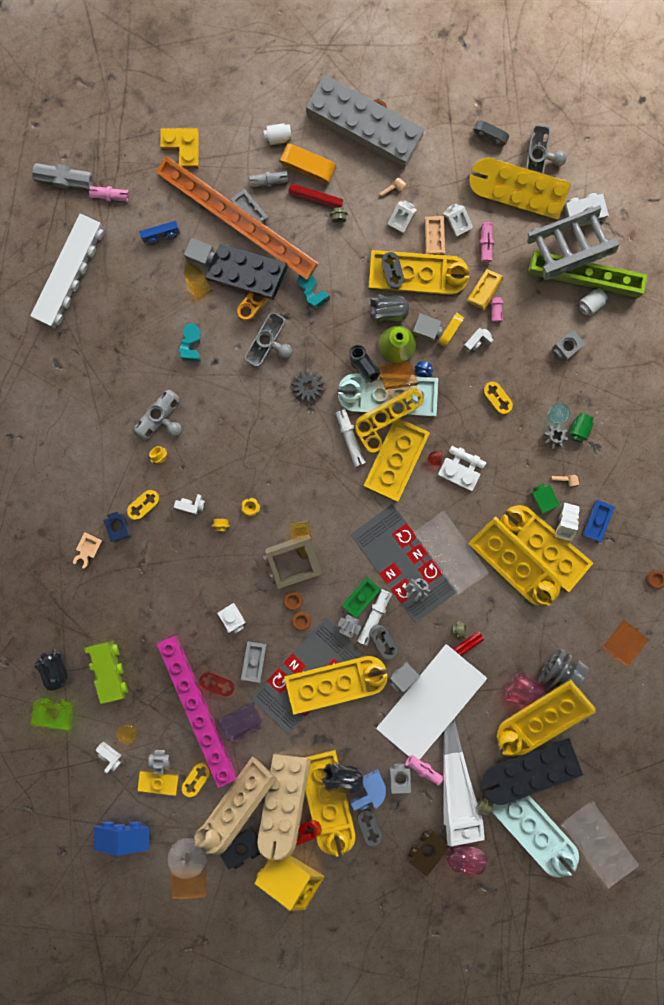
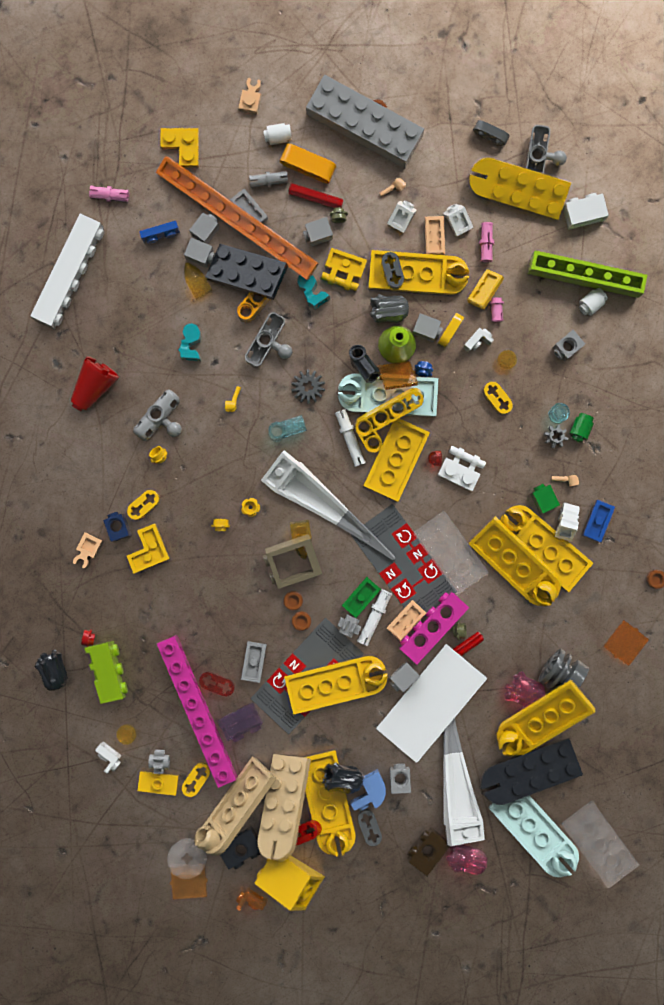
(42, 718): clear neon green brick -> none
(62, 176): light grey piece -> none
(87, 638): none -> red plate
(92, 383): none -> red cone
(121, 839): blue brick -> none
(153, 552): none -> yellow plate
(186, 505): white bracket -> none
(205, 228): none -> light grey brick
(230, 406): none -> yellow hand
(232, 618): white bracket -> none
(250, 99): none -> light nougat plate
(254, 900): none -> clear orange bracket
(289, 428): none -> clear light blue piece
(299, 485): none -> white plate
(318, 232): none -> light grey brick
(344, 263): none -> yellow plate
(379, 644): dark grey beam -> none
(406, 620): none -> light nougat plate
(417, 590): light grey gear -> none
(424, 770): bright pink pin -> none
(457, 609): none -> dark pink brick
(484, 806): olive plate -> none
(507, 359): none -> clear yellow plate
(570, 260): light grey fence -> none

